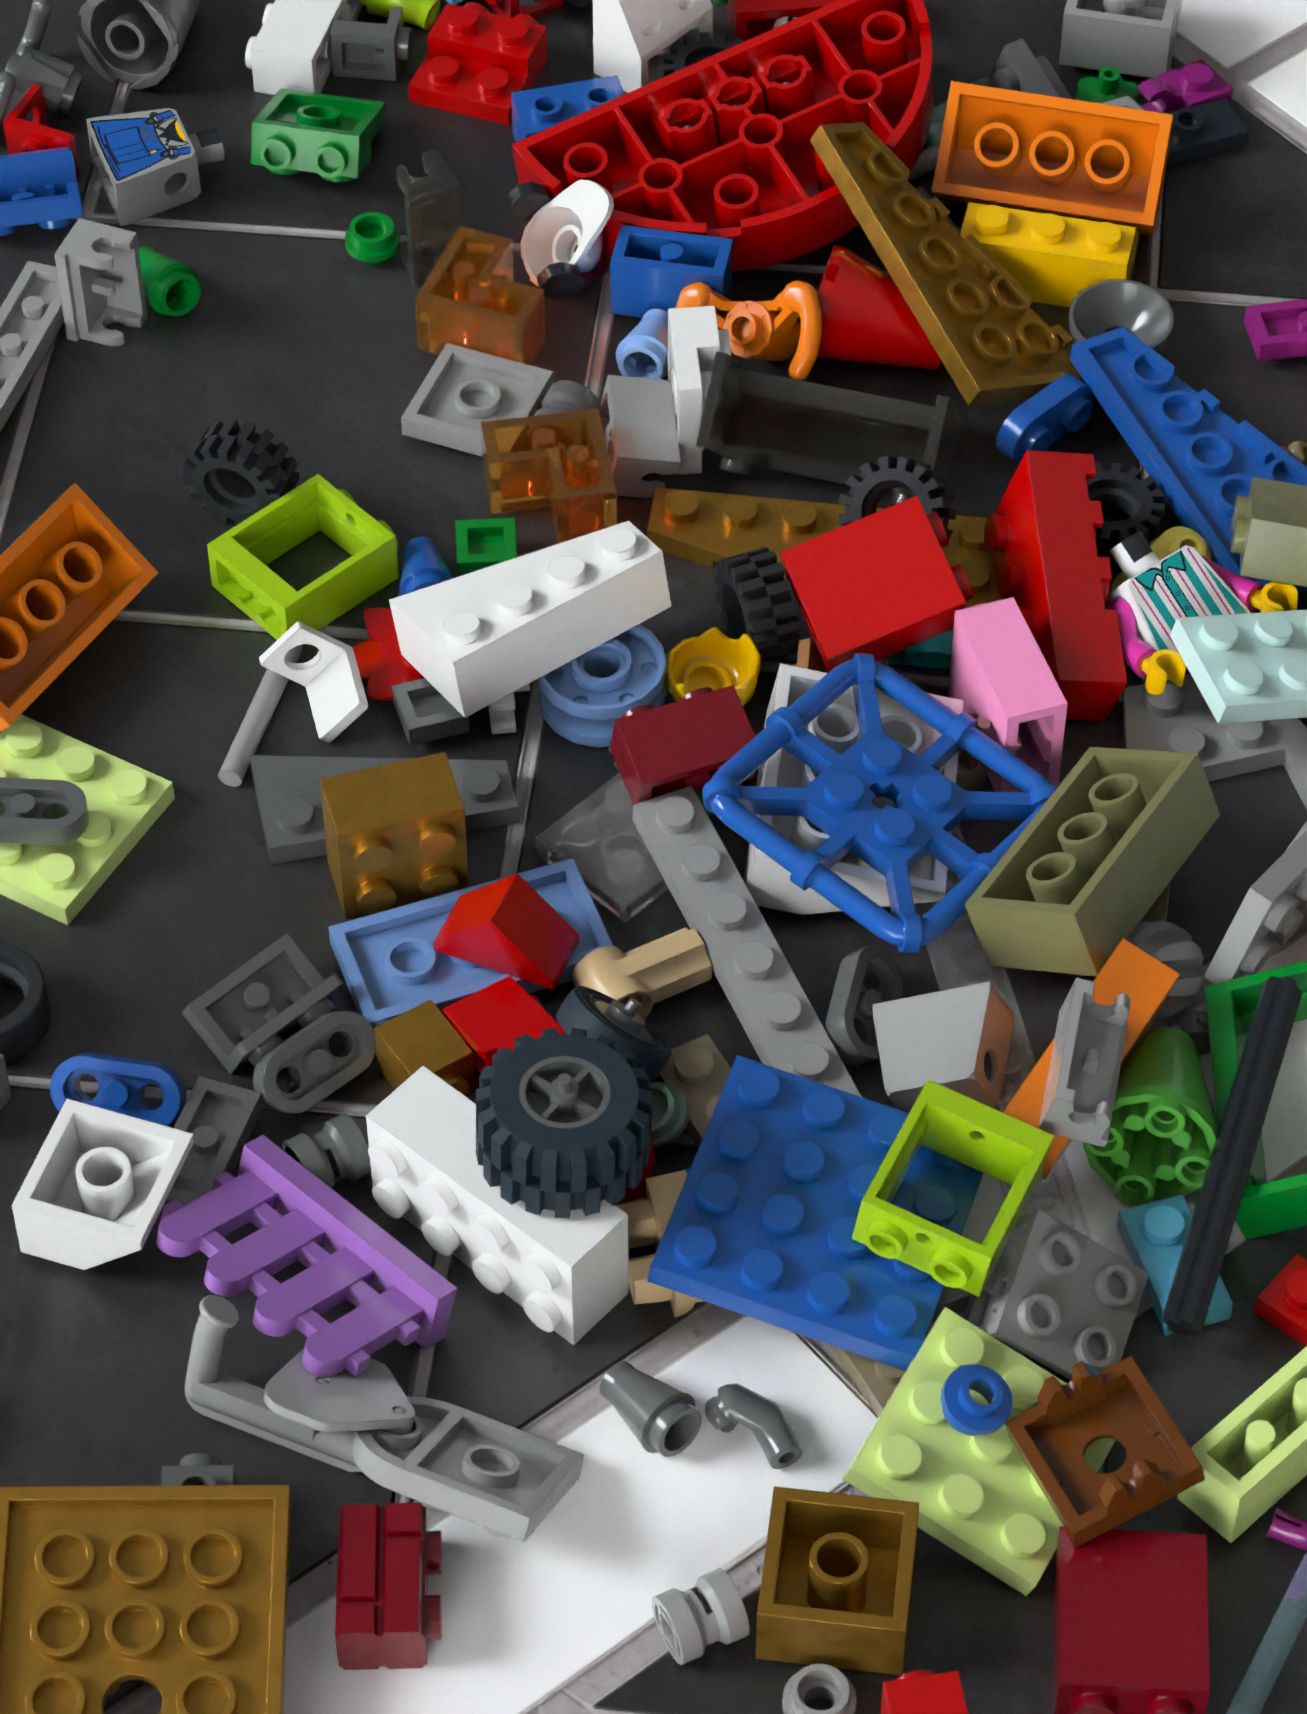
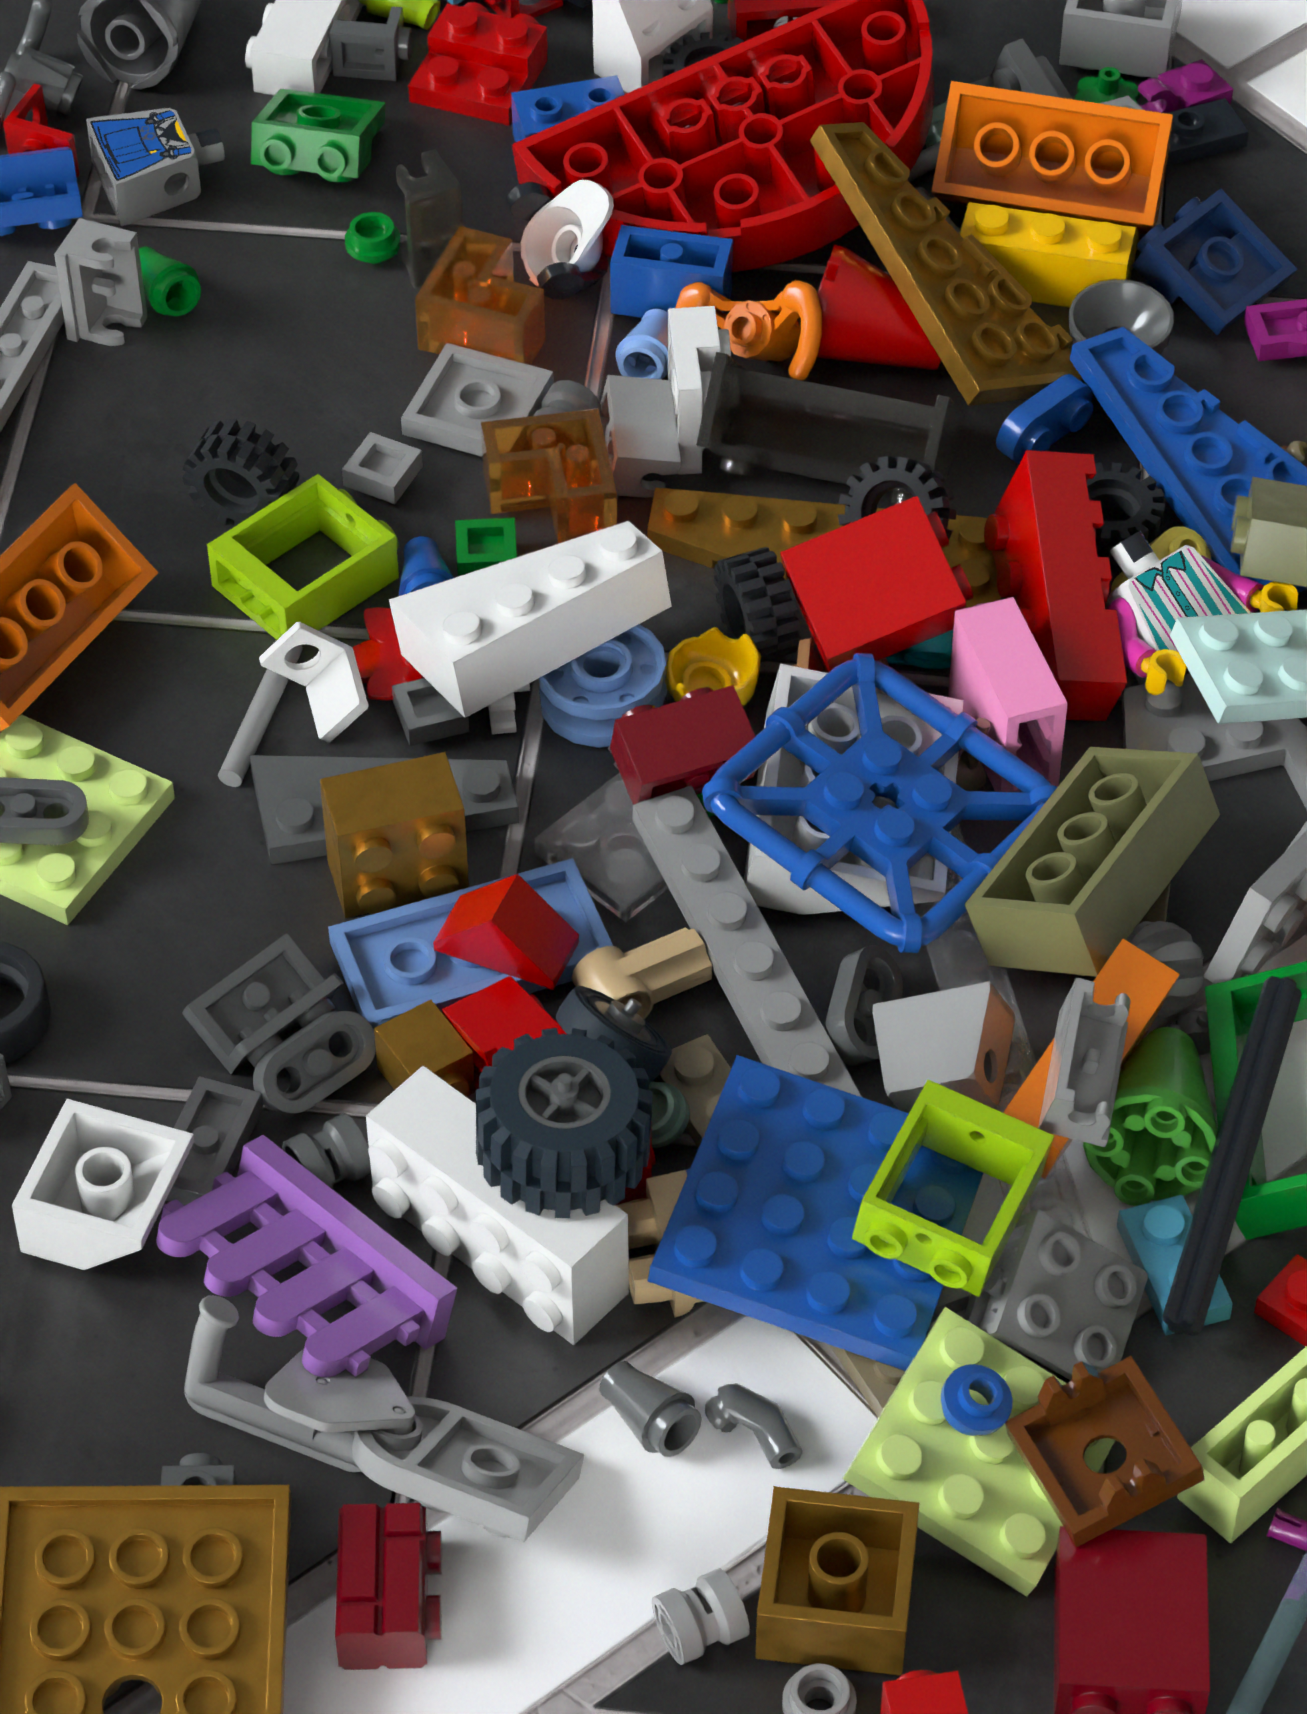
(120, 1086): blue plate -> none
(382, 467): none -> light grey plate
(1212, 261): none -> dark blue plate

